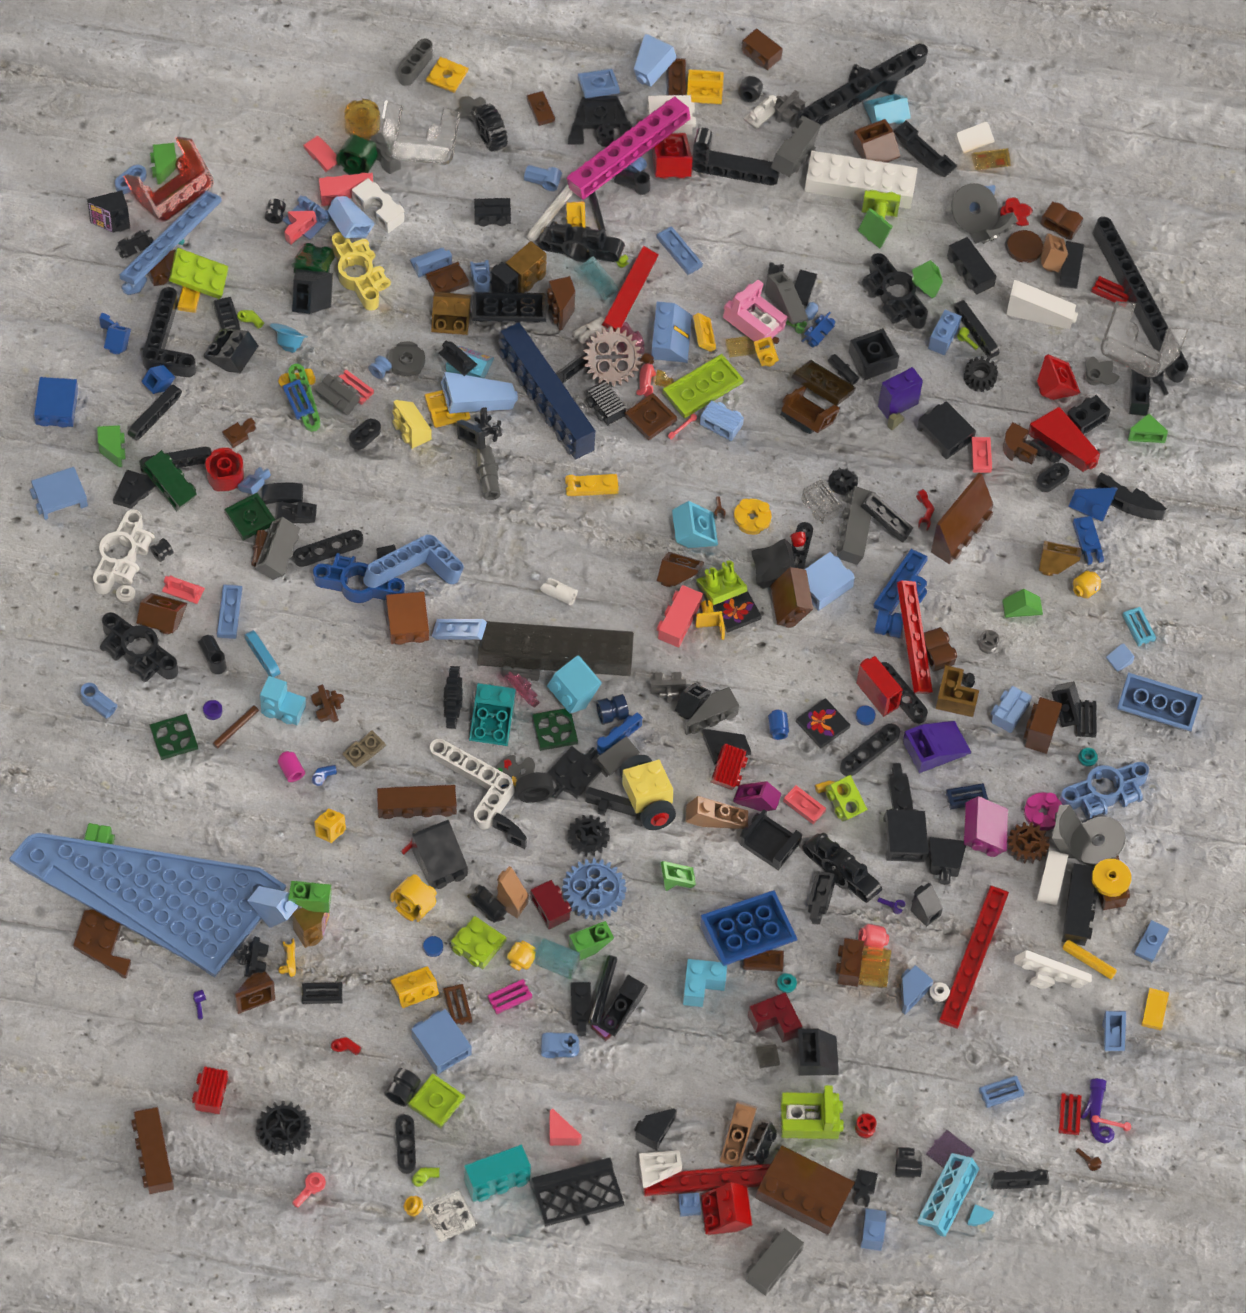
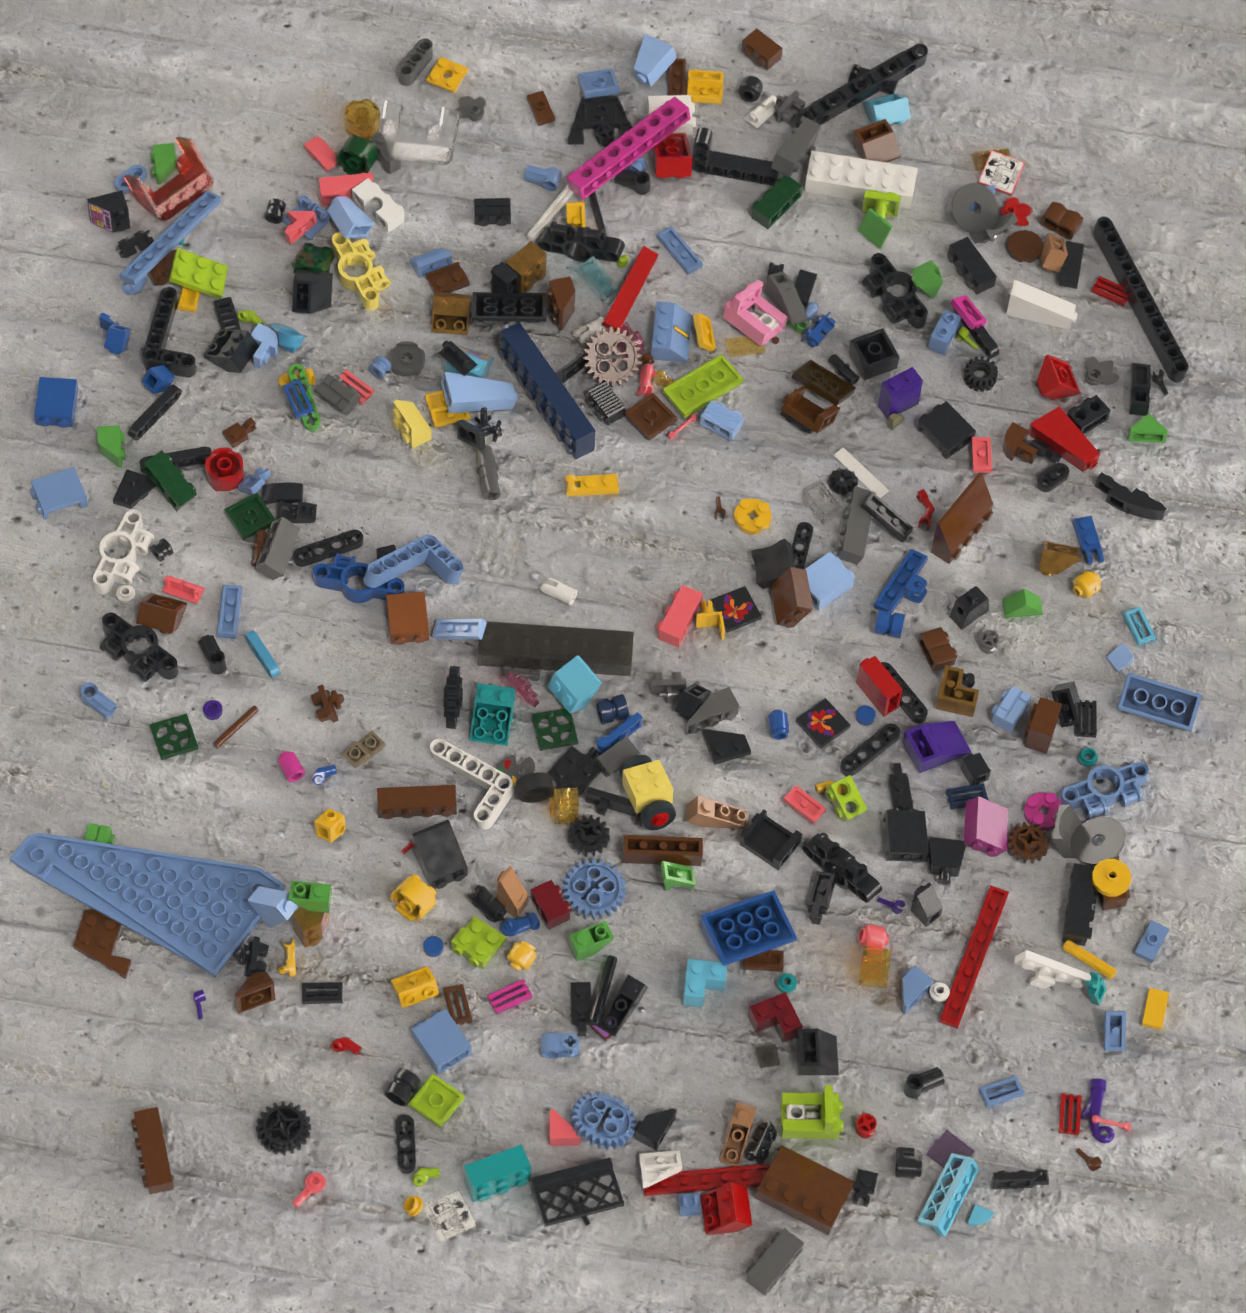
(211, 1090): red brick -> none
(267, 342): none -> light blue brick
(281, 704): medium azure brick -> none
(363, 434): black plate -> none
(481, 276): medium blue piece -> none
(490, 127): black gear -> none
(512, 927): none -> blue piece
(514, 833): black slope -> none
(557, 958): clear light blue brick -> none
(564, 805): none -> clear yellow brick
(617, 1127): none -> medium blue gear
(656, 849): none -> reddish brown brick
(677, 568): reddish brown slope -> none
(694, 526): medium azure slope -> none
(721, 583): lime plate -> none
(729, 767): red brick -> none
(758, 796): magenta slope -> none
(768, 355): yellow brick -> none
(776, 201): none -> dark green brick
(798, 539): red hinge -> none
(850, 963): reddish brown brick -> none
(861, 472): none -> white sticker
(873, 1229): medium blue slope -> none
(914, 637): red plate -> none
(922, 151): black slope -> none
(924, 1081): none -> black piece
(968, 312): none -> dark pink tile
(971, 605): none -> black torso
(974, 137): white slope -> none
(975, 769): none -> black brick
(1001, 172): none -> tile
(1052, 877): white beam -> none
(1093, 501): blue wing -> none
(1096, 988): none -> teal plate
(1121, 343): clear windscreen -> none

